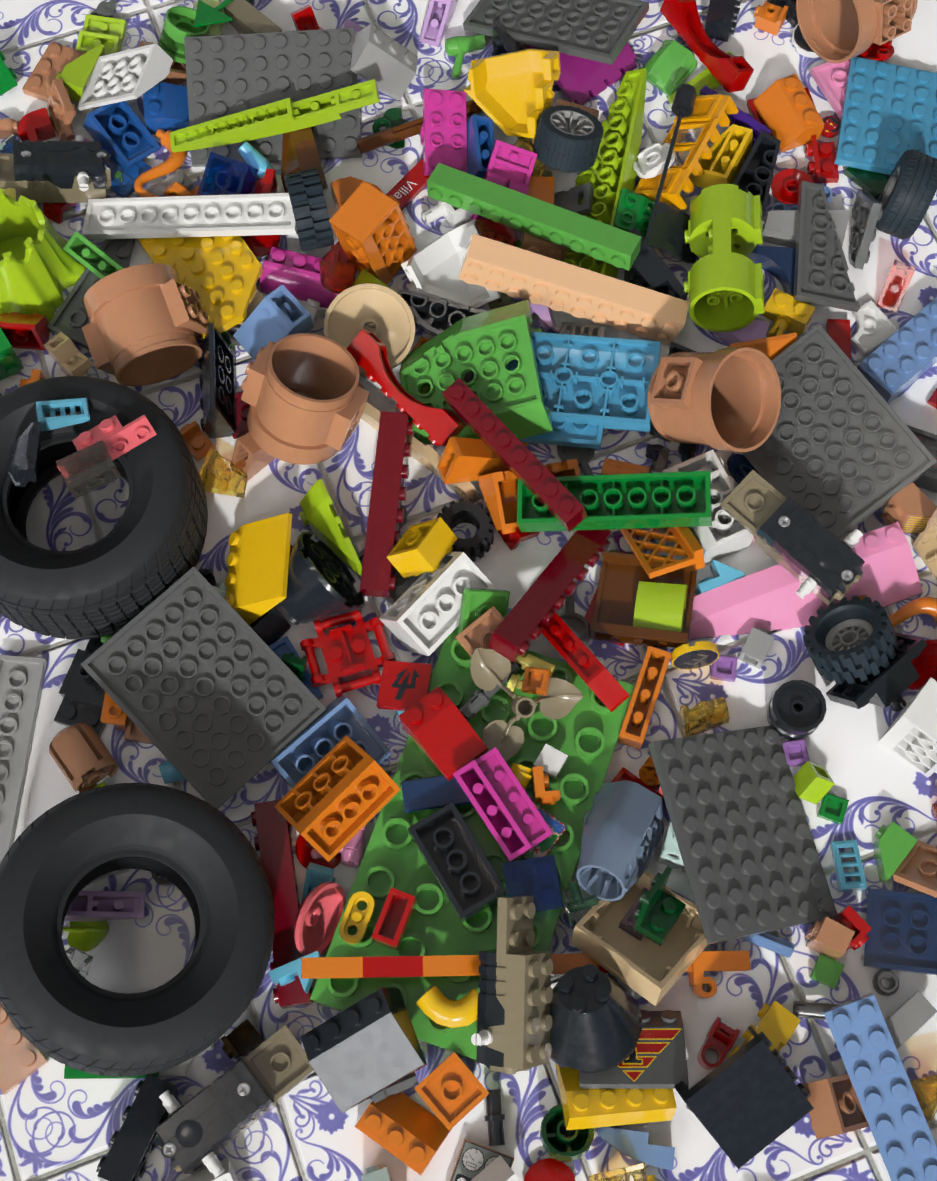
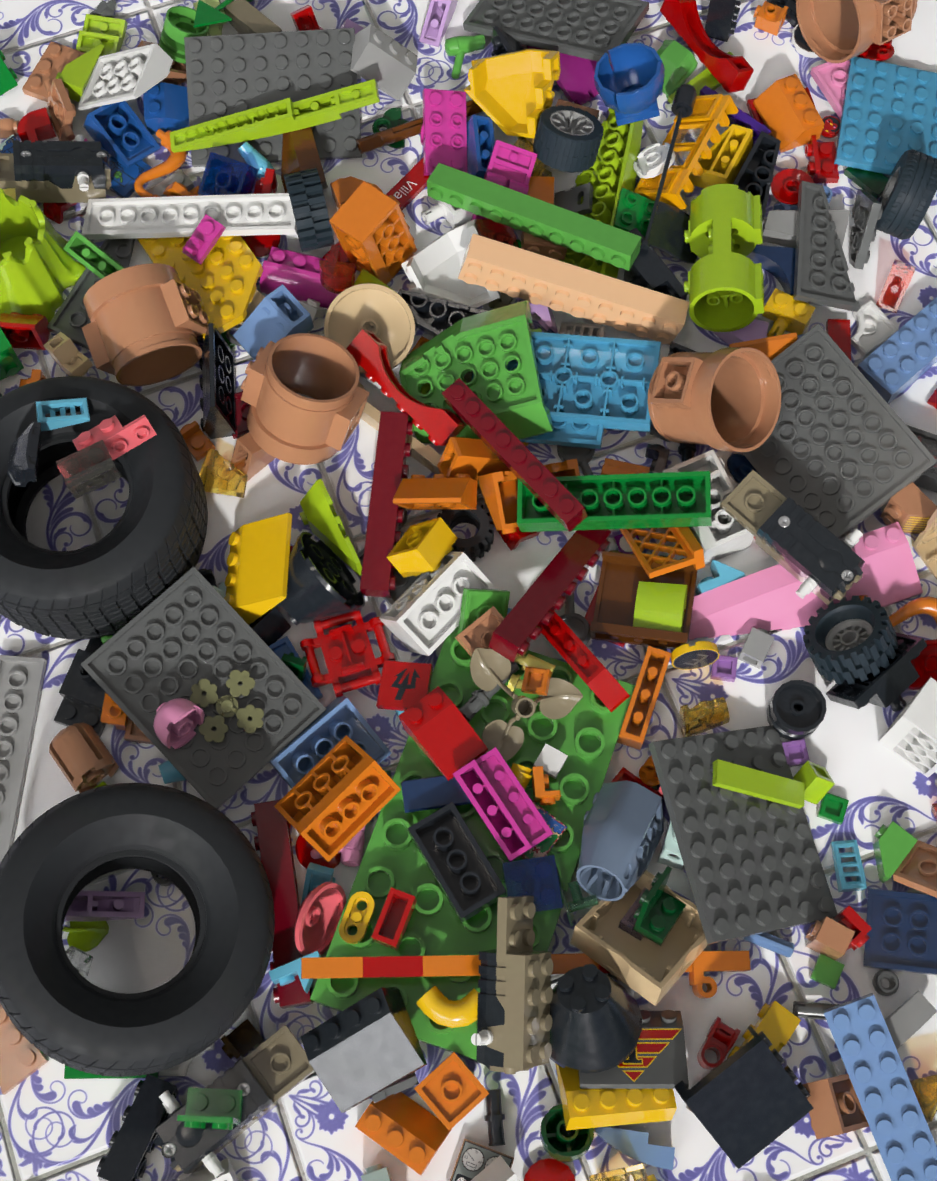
(176, 722): none -> bright pink cylinder
(203, 239): none -> dark pink plate
(213, 1106): none -> green bracket
(227, 706): none -> olive plant
(437, 493): none -> orange slope
(632, 83): none -> blue plate
(758, 784): none -> lime tile

